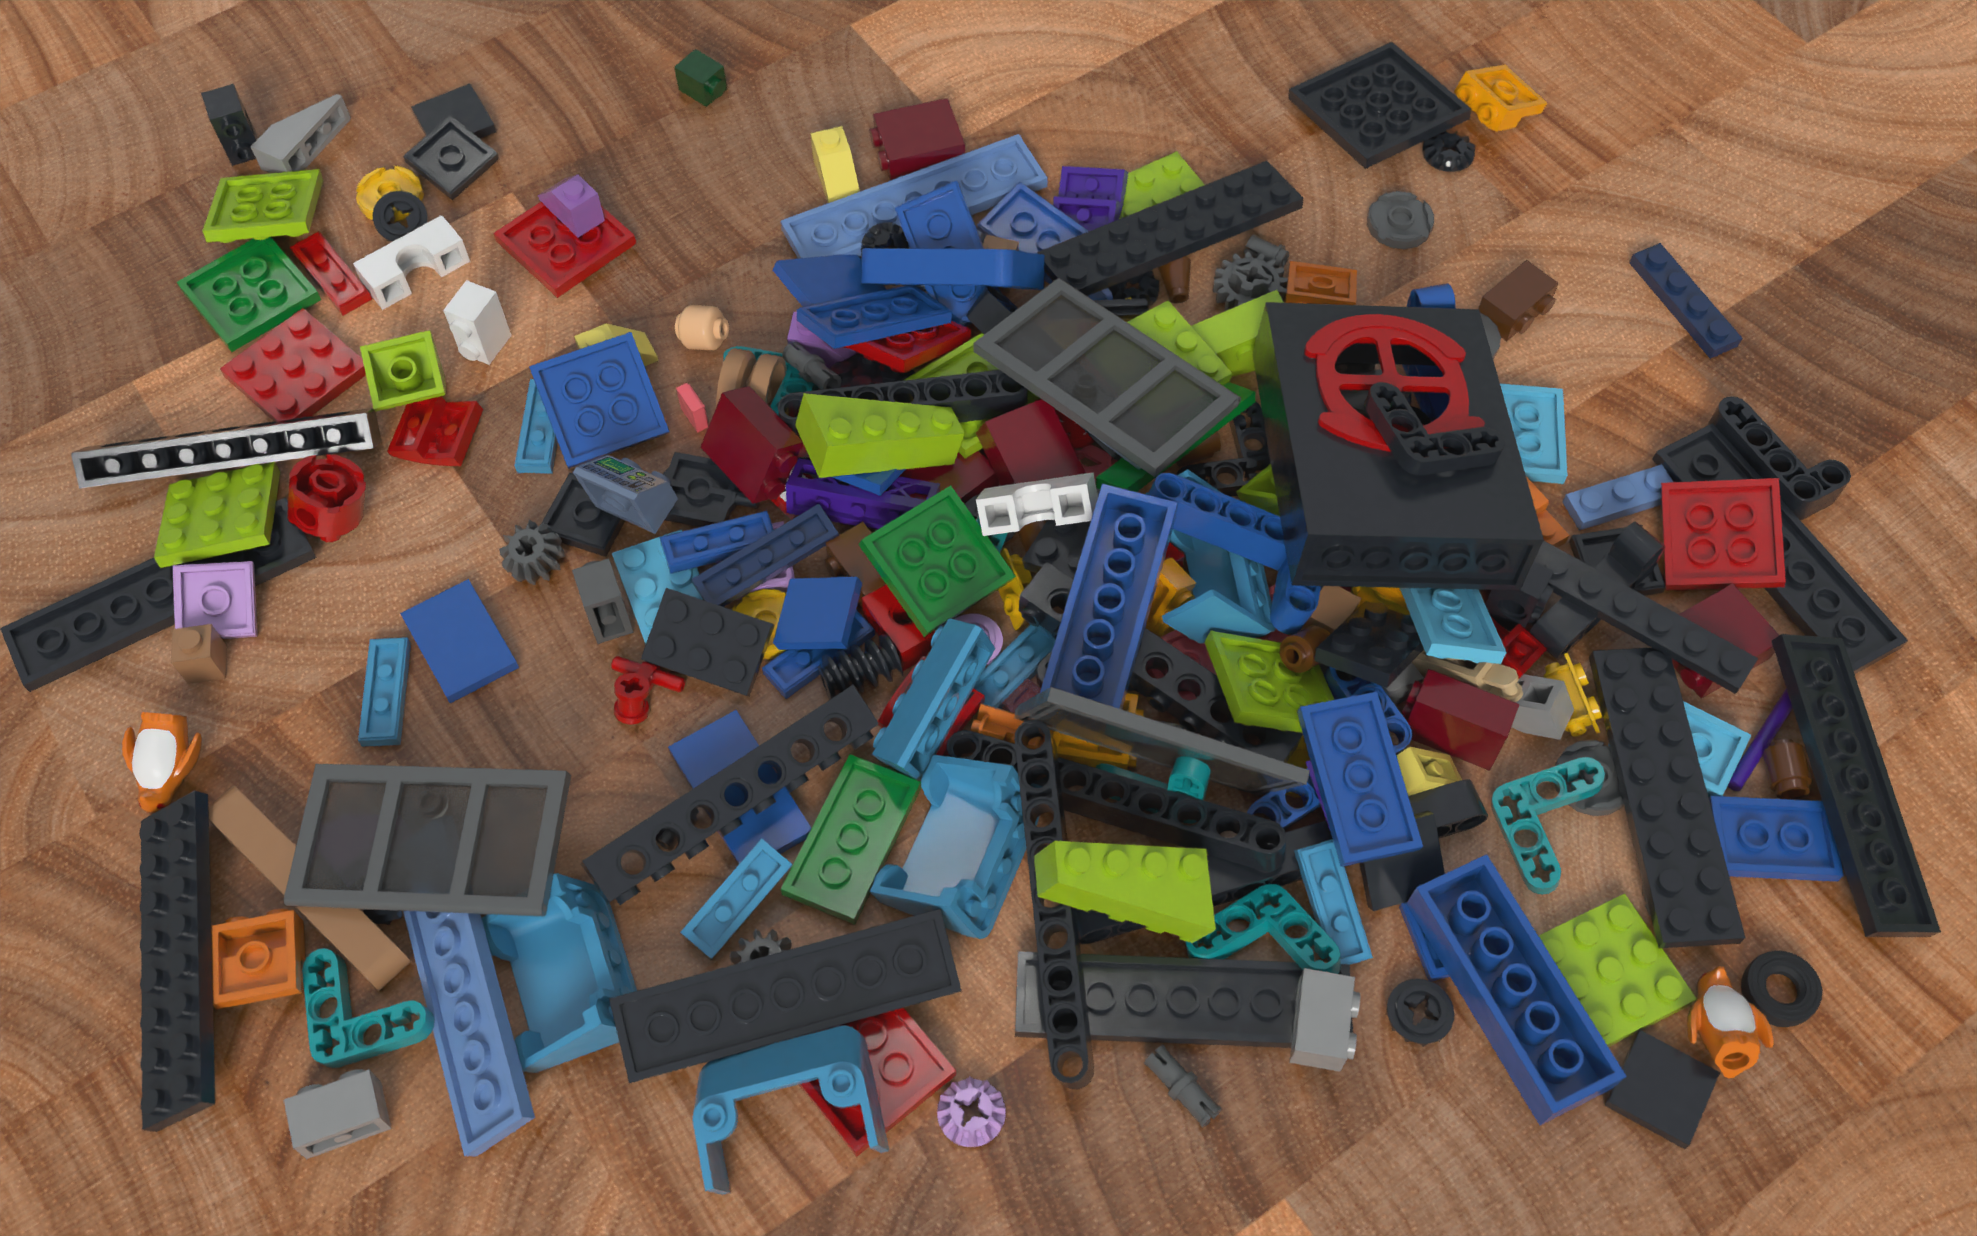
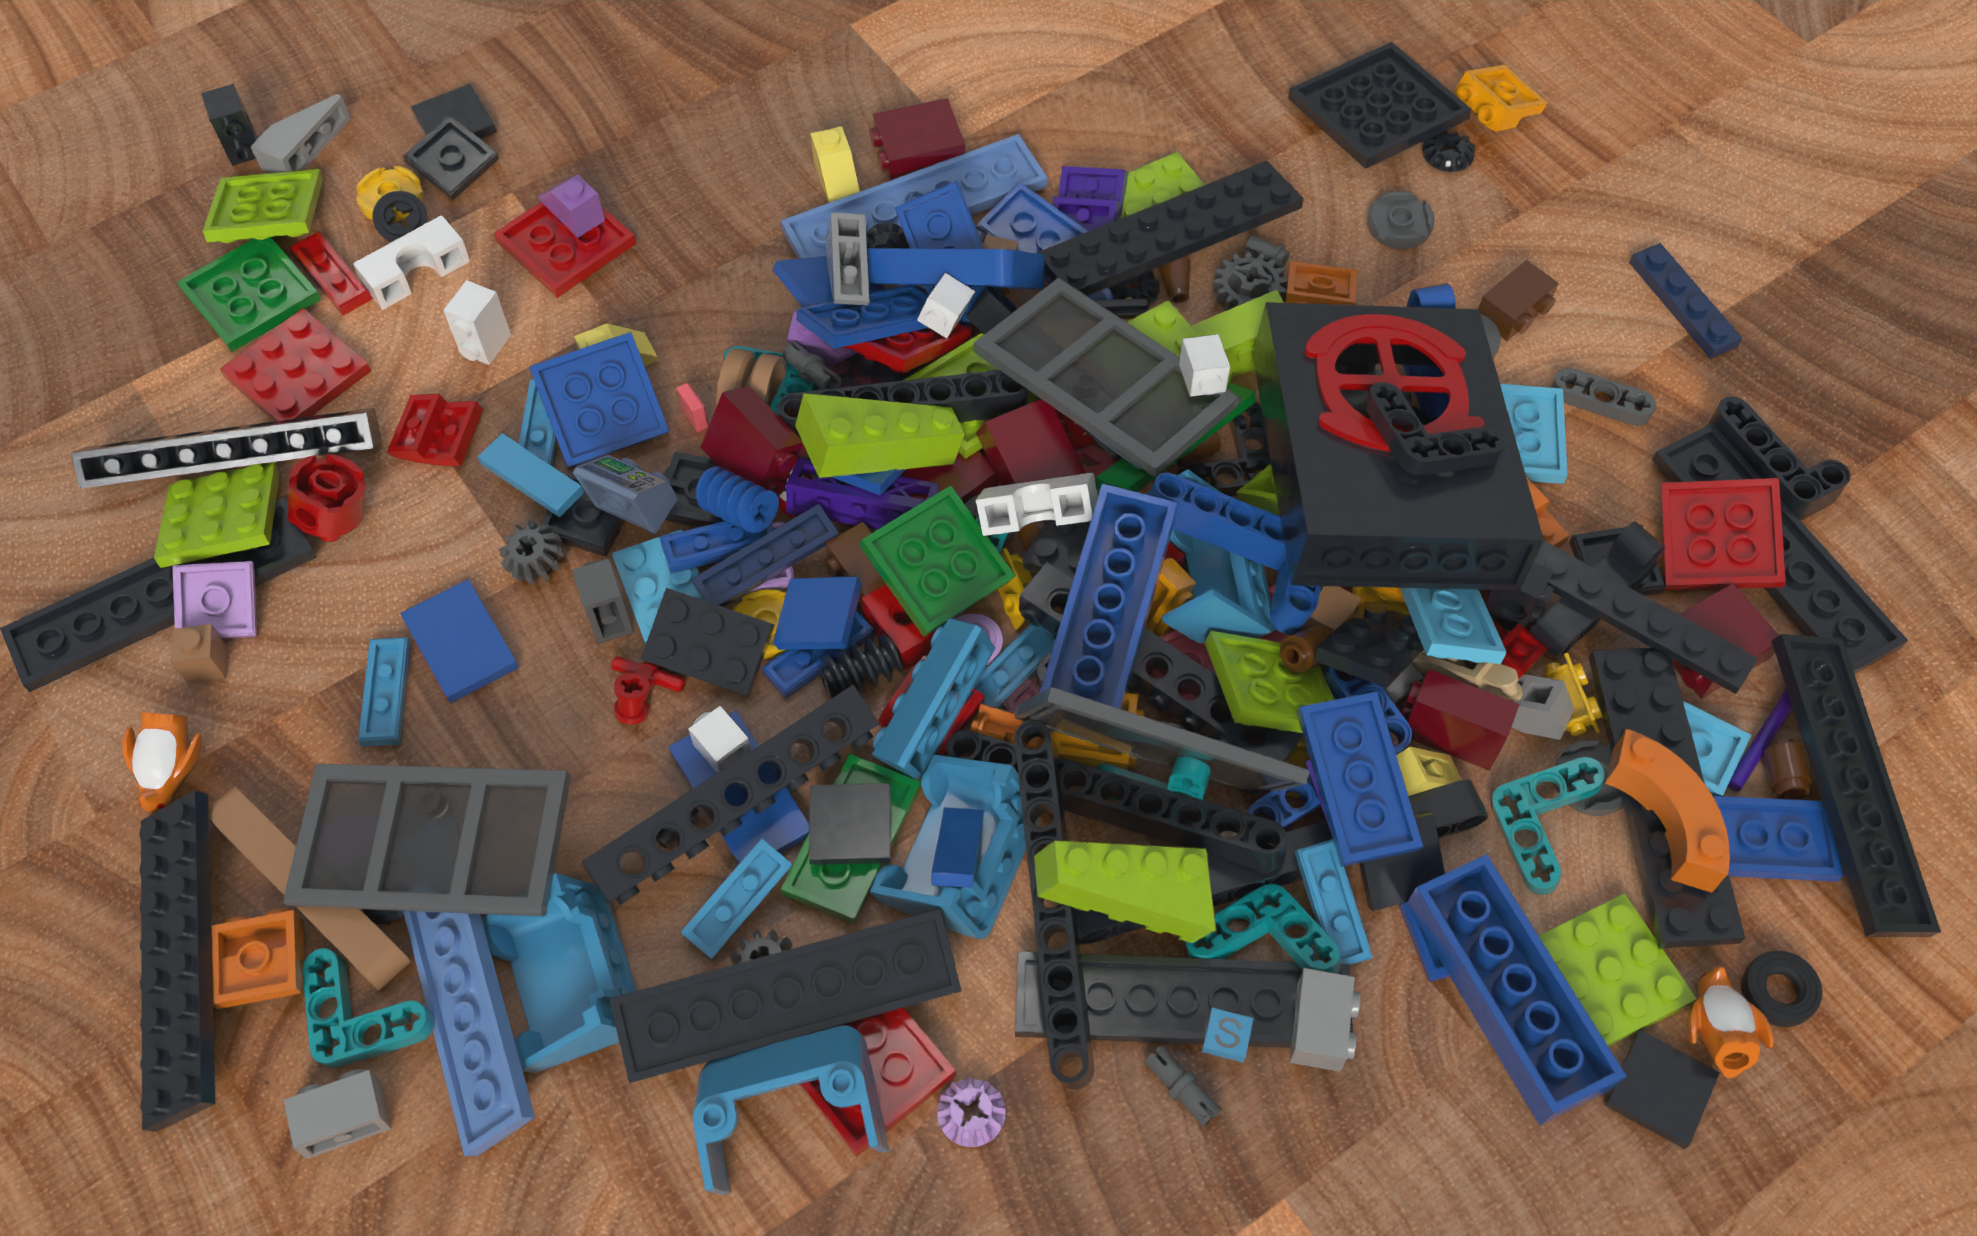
(403, 370): lime slope -> none
(530, 475): none -> dark azure tile
(701, 77): dark green brick -> none
(701, 327): light nougat head -> none
(719, 739): none -> white brick
(736, 499): none -> blue piece
(847, 258): none -> light grey slope
(850, 824): none -> black tile
(946, 305): none -> white brick
(957, 848): none -> blue tile
(1204, 365): none -> white brick
(1227, 1035): none -> dark azure tile
(1438, 1008): black gear -> none
(1616, 497): medium blue plate -> none
(1617, 391): none -> dark grey beam
(1682, 803): none -> orange brick

